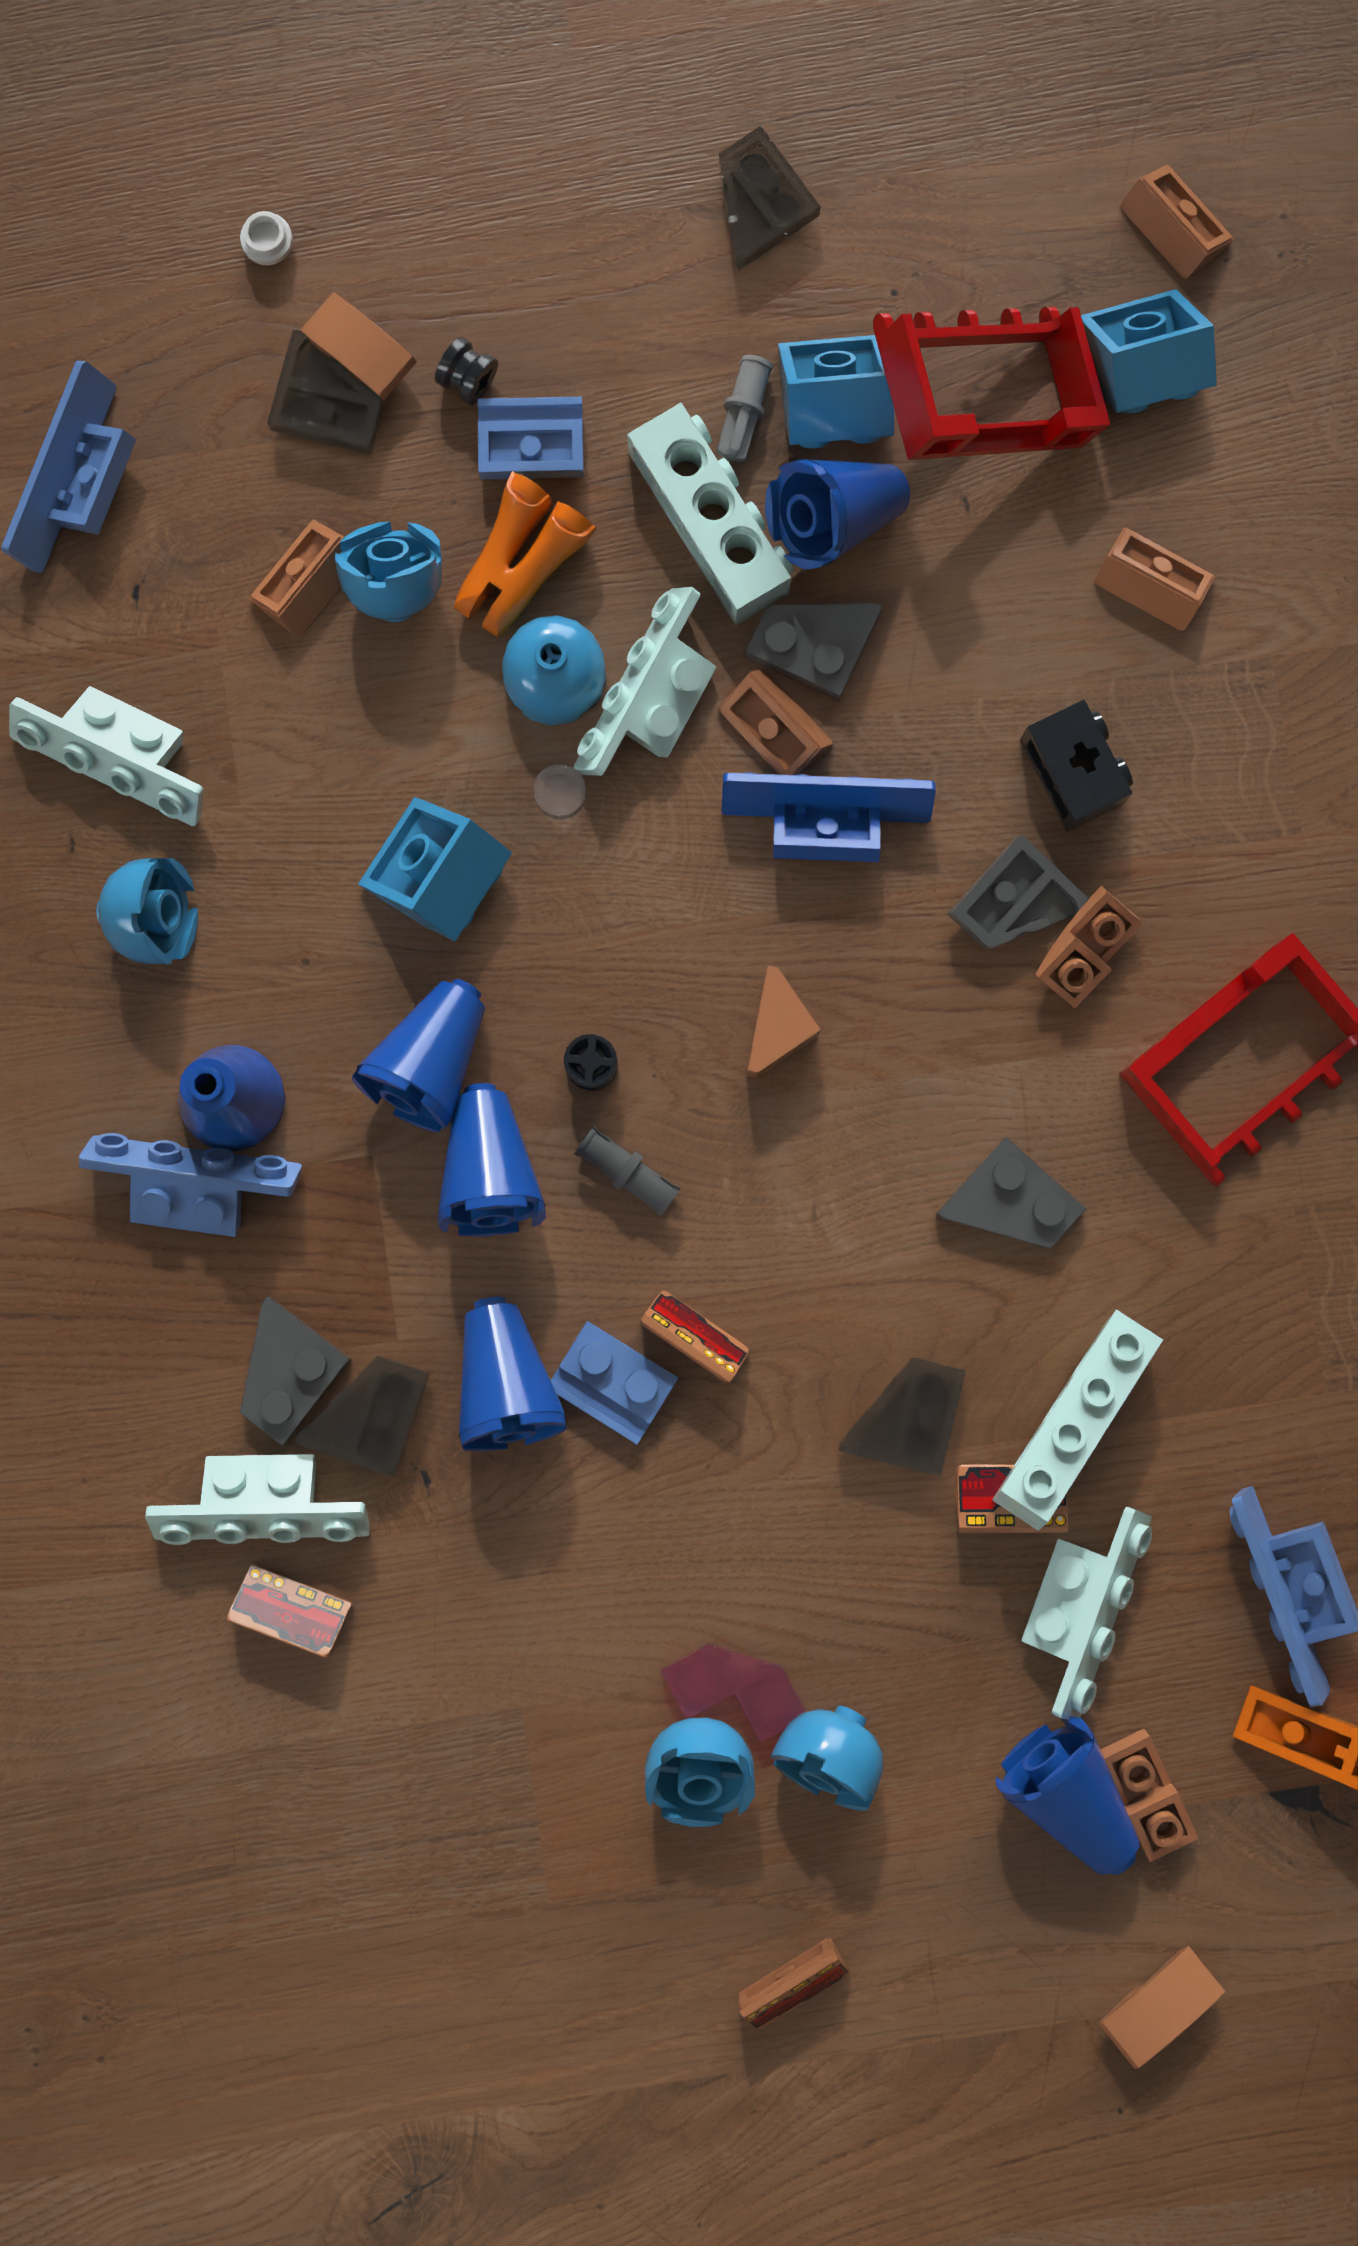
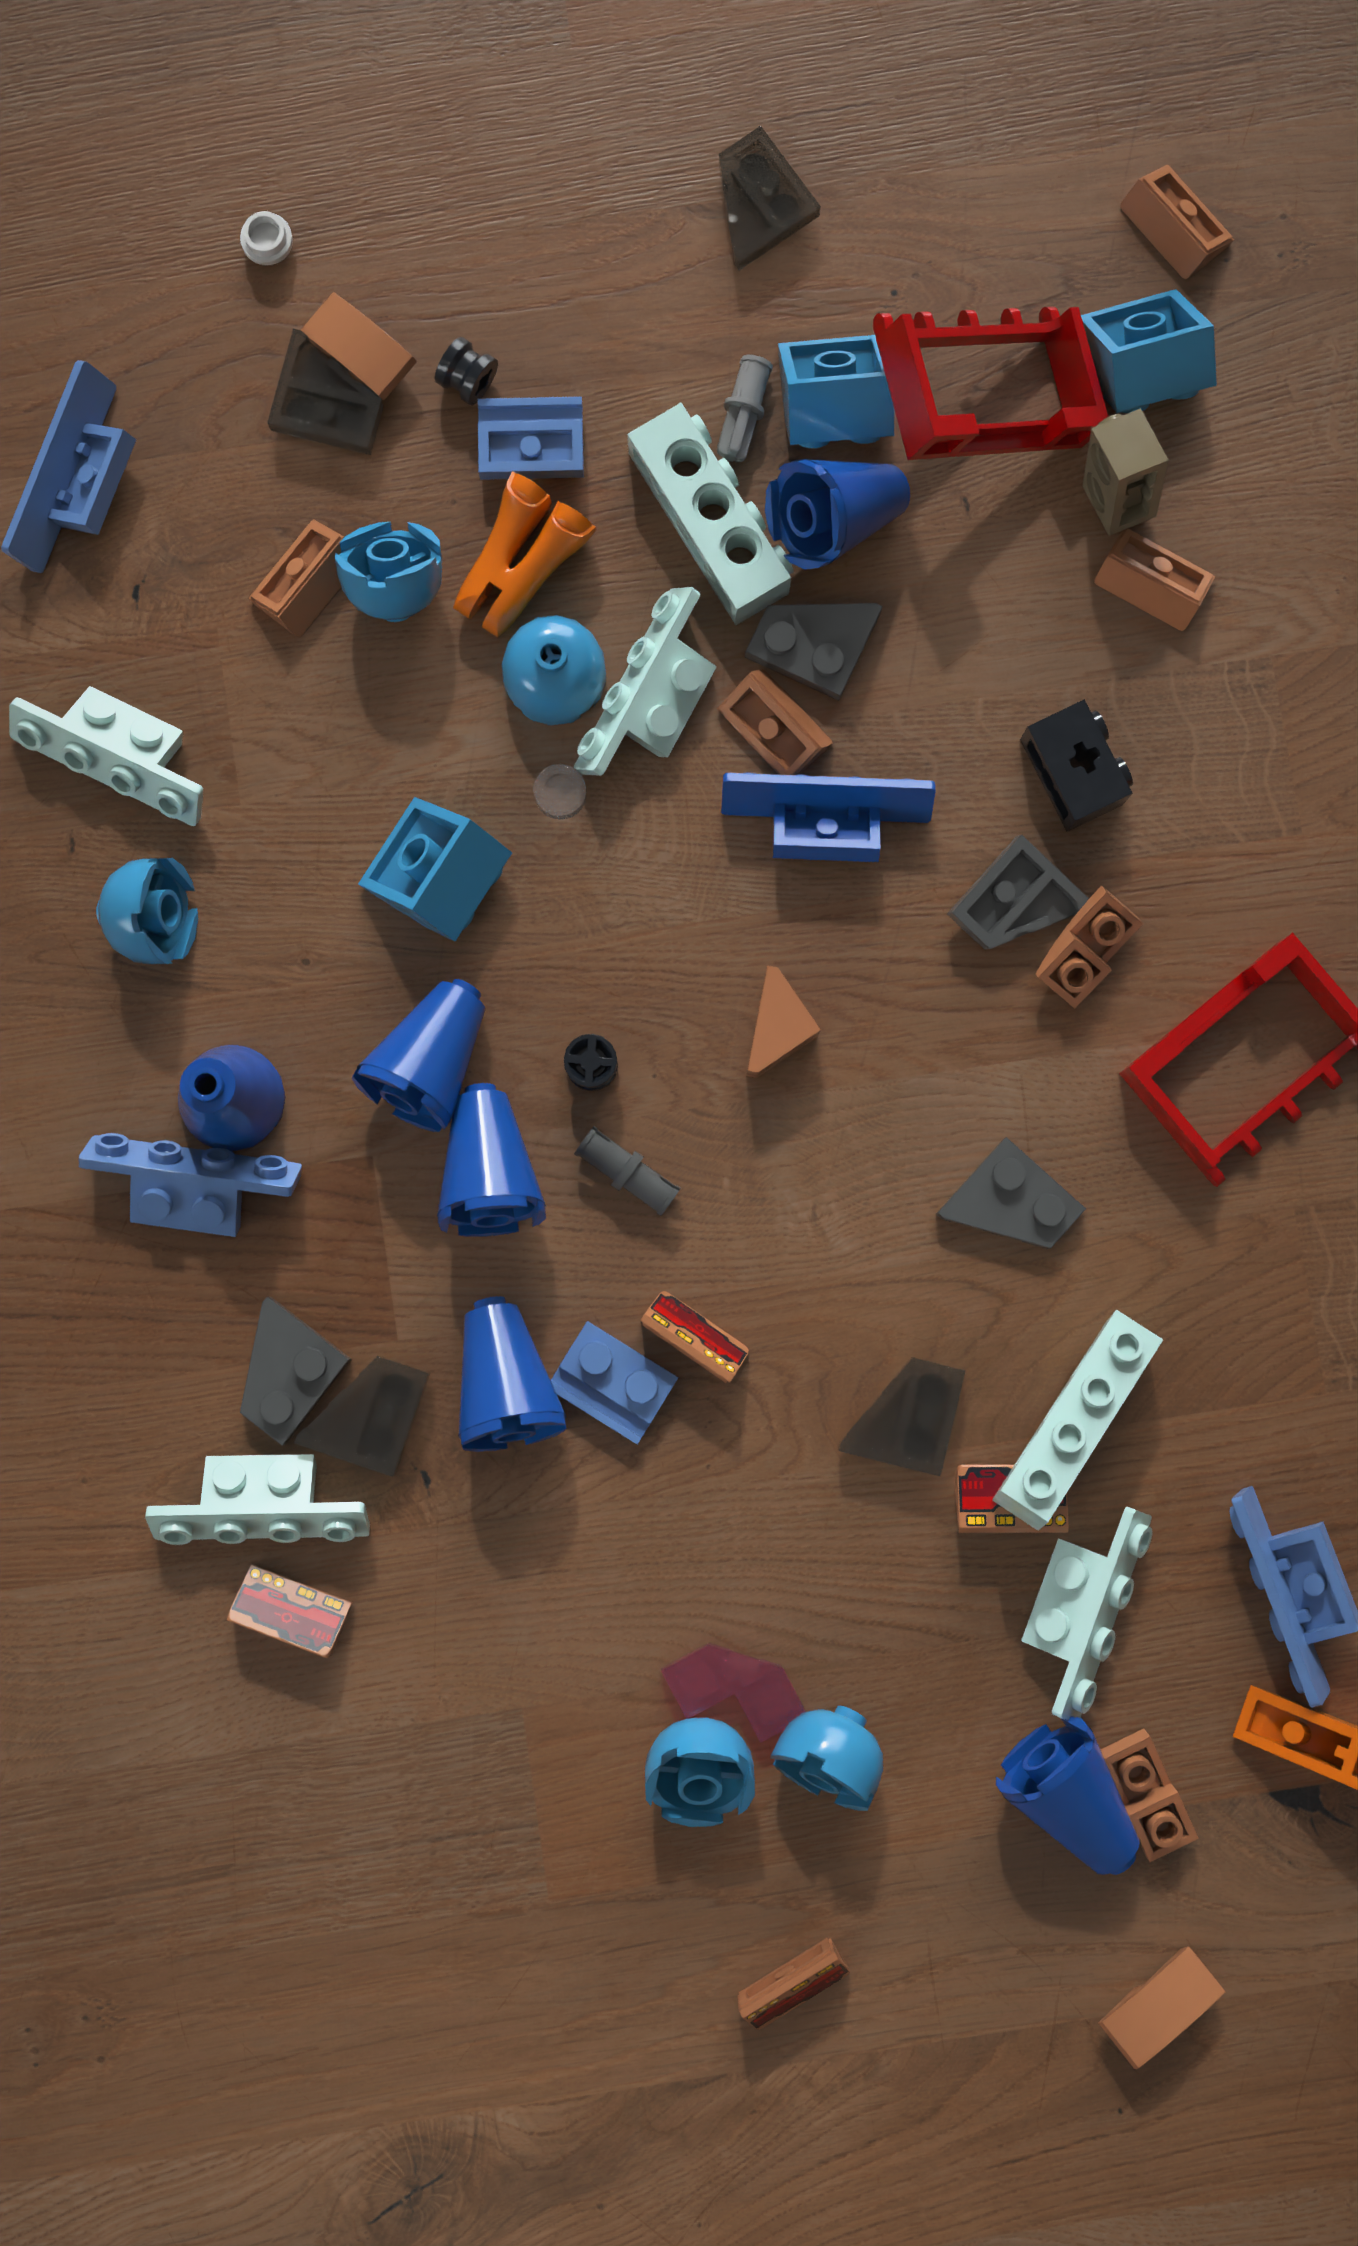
(1124, 471): none -> dark tan brick

